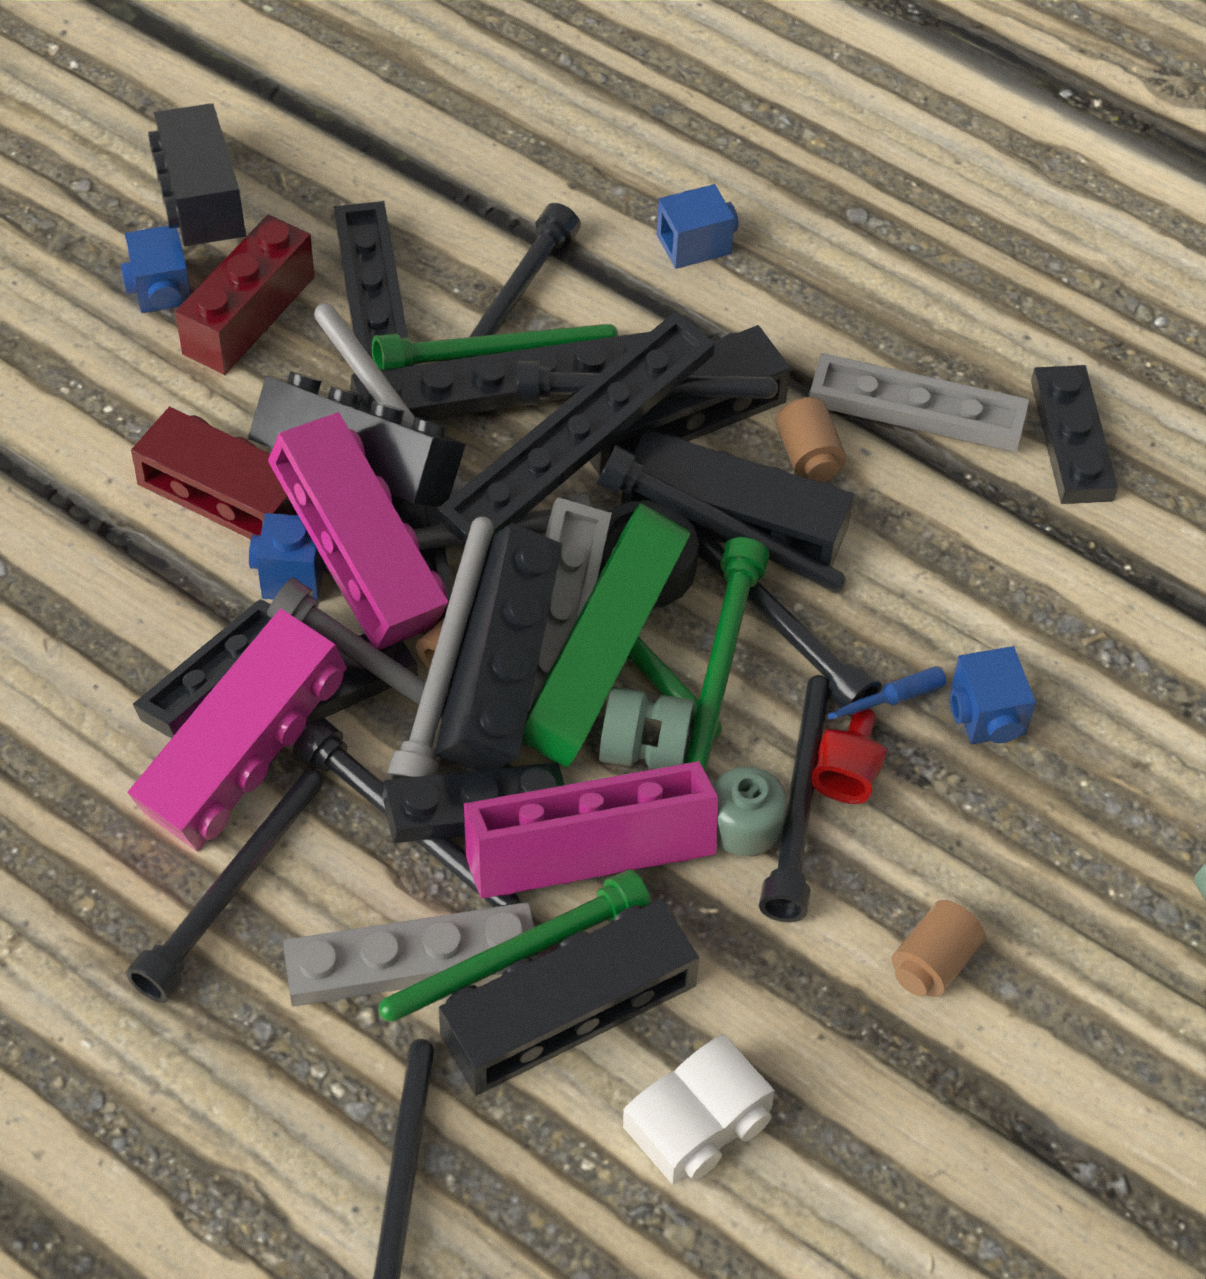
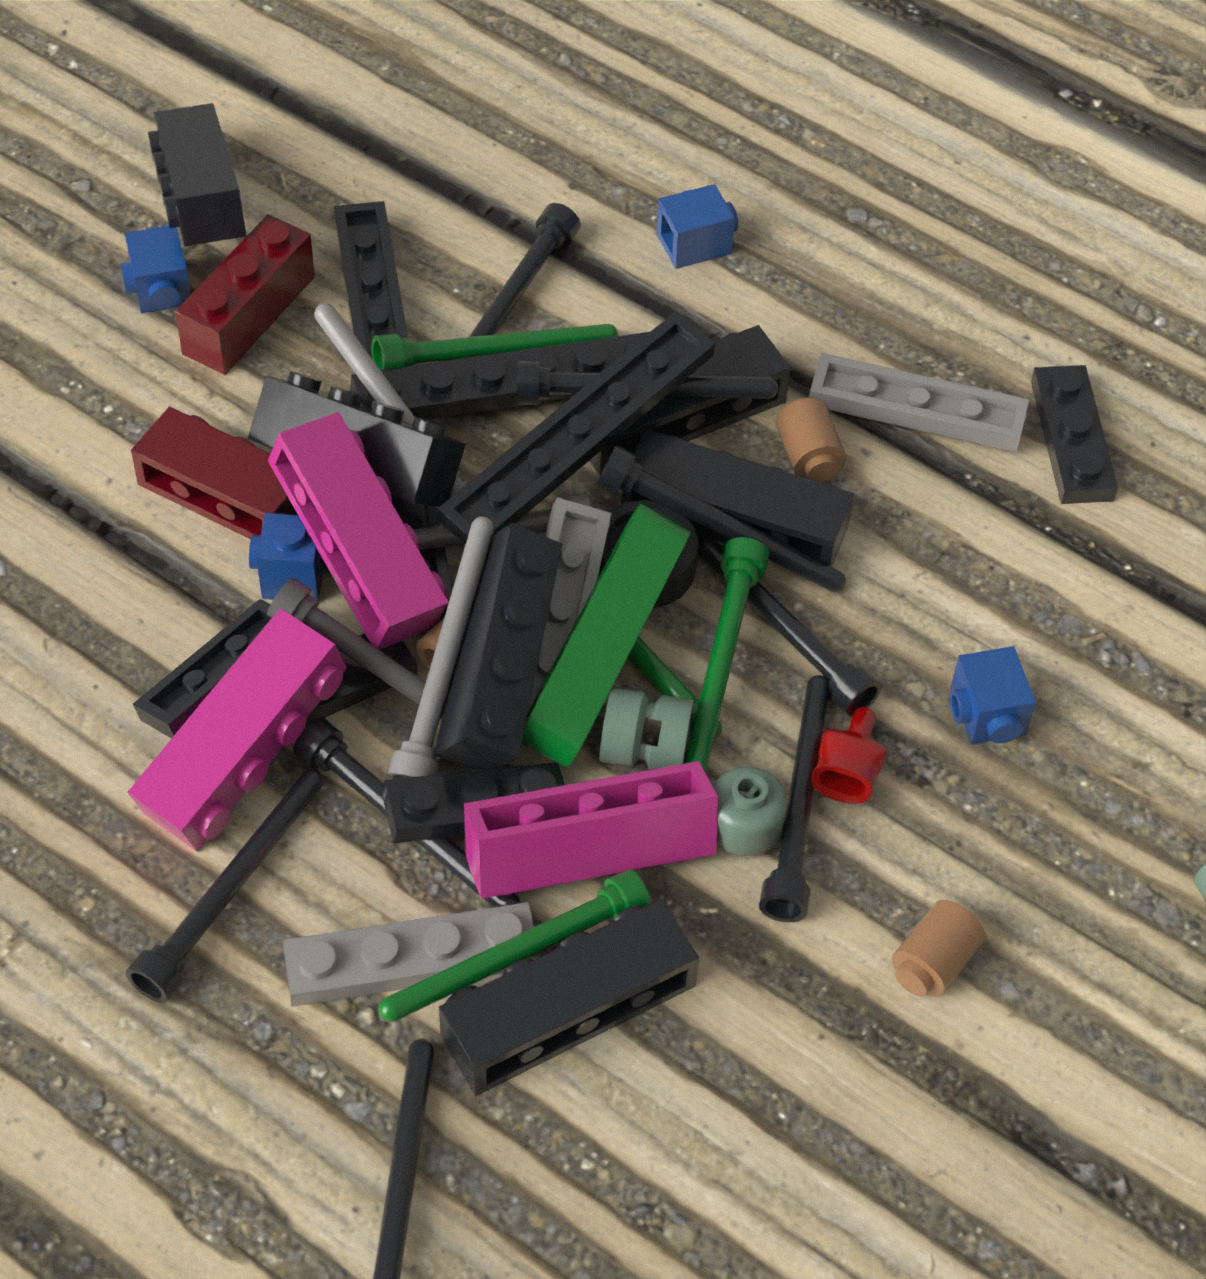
(699, 1110): white brick -> none
(898, 691): blue piece -> none

